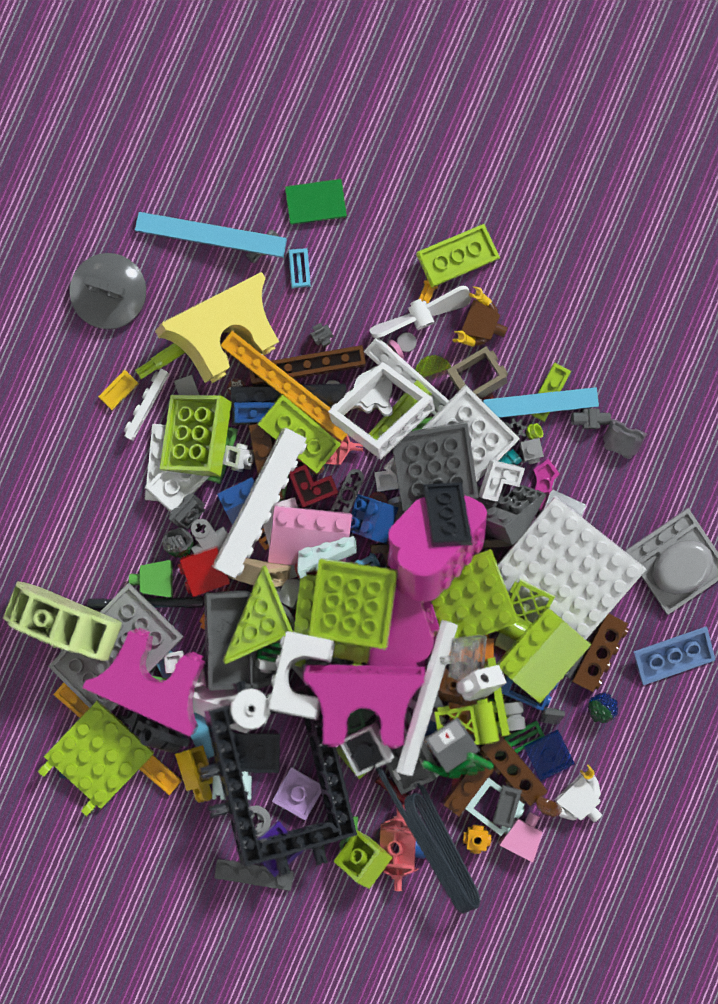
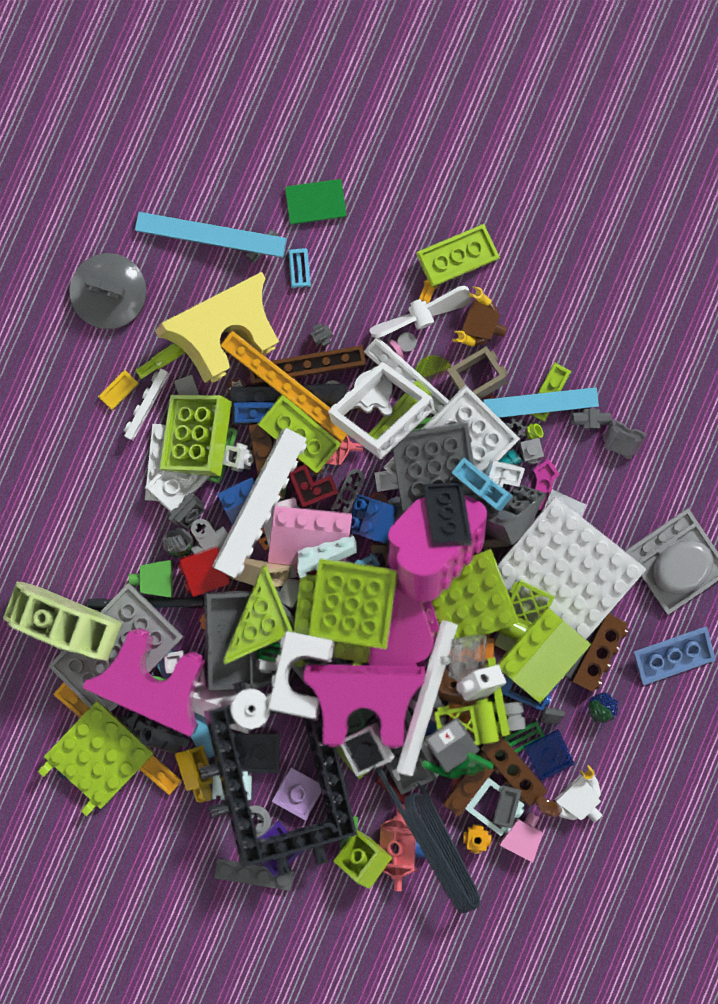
(482, 484): none -> medium azure slope

